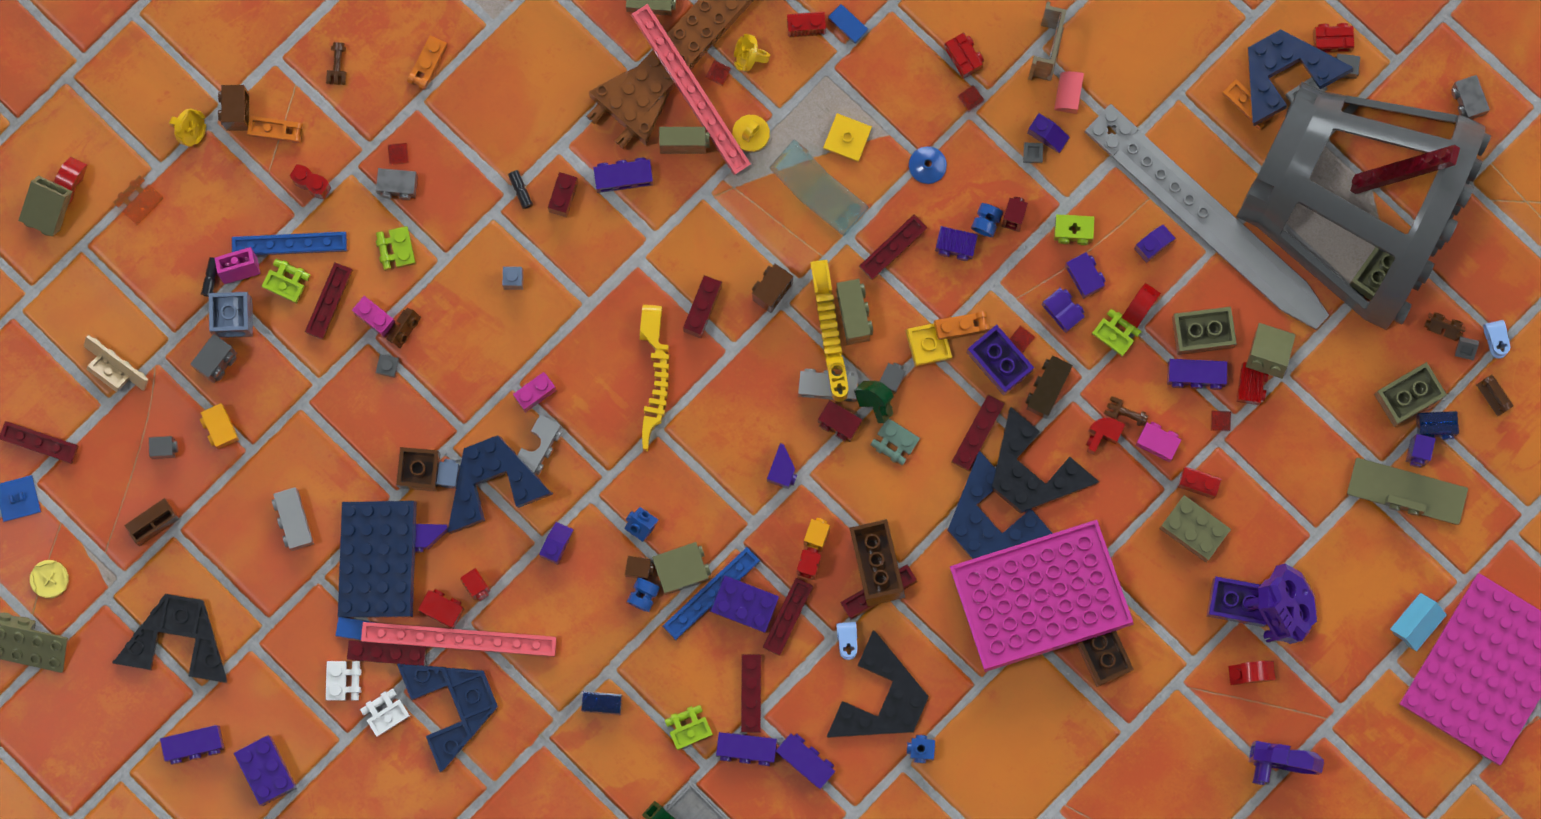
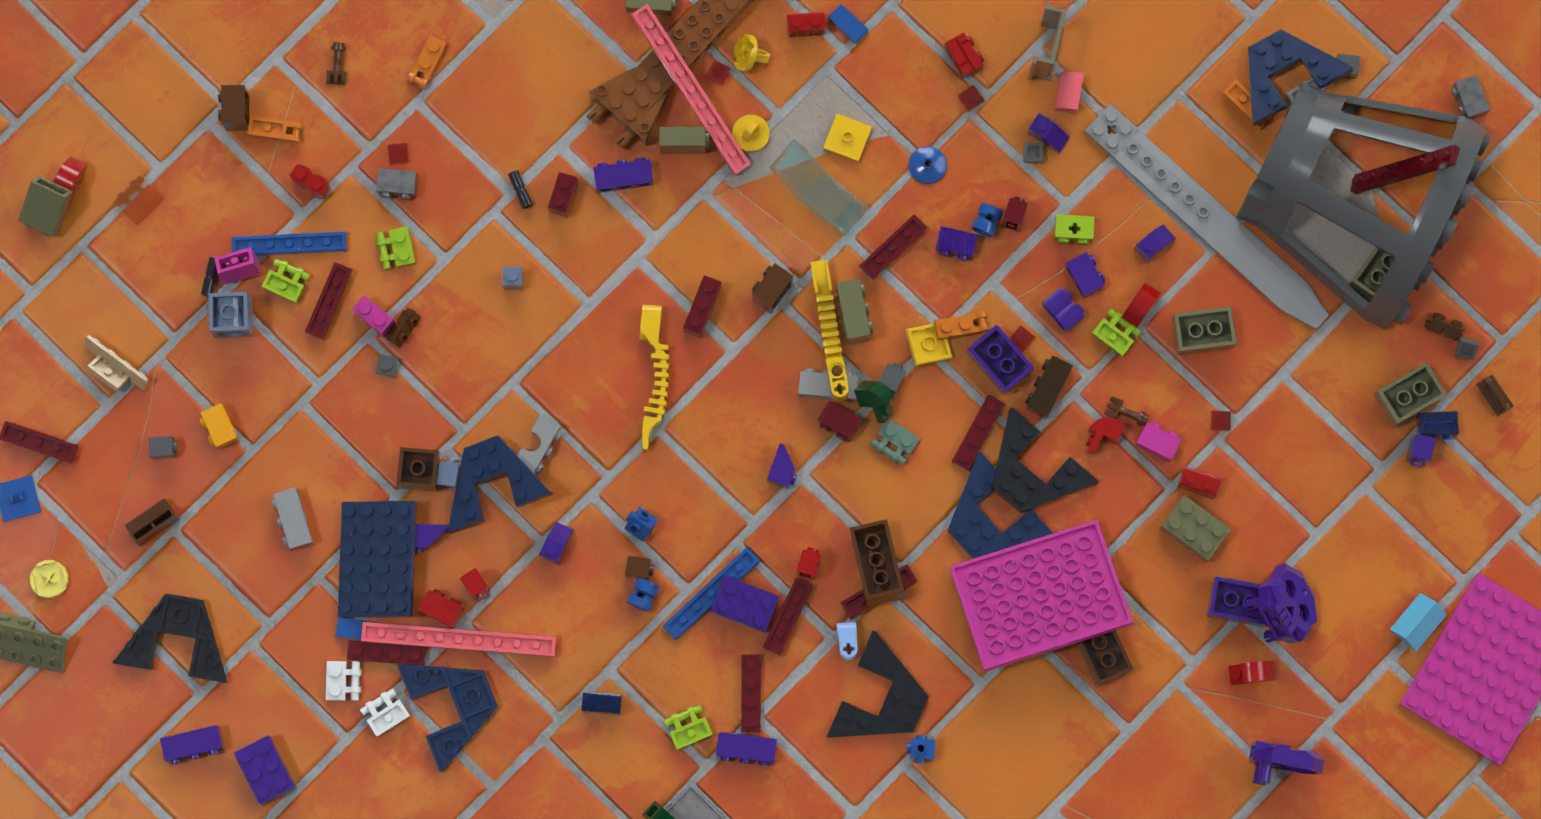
(189, 127): yellow tile -> none
(214, 359): dark grey brick -> none
(534, 392): dark pink brick -> none
(681, 568): olive brick -> none
(806, 760): dark purple brick -> none
(817, 534): light orange brick -> none
(1197, 373): dark purple brick -> none
(1251, 386): red brick -> none
(1270, 350): olive brick -> none
(1334, 38): red brick -> none
(1407, 491): olive bracket -> none
(1497, 335): light blue piece -> none

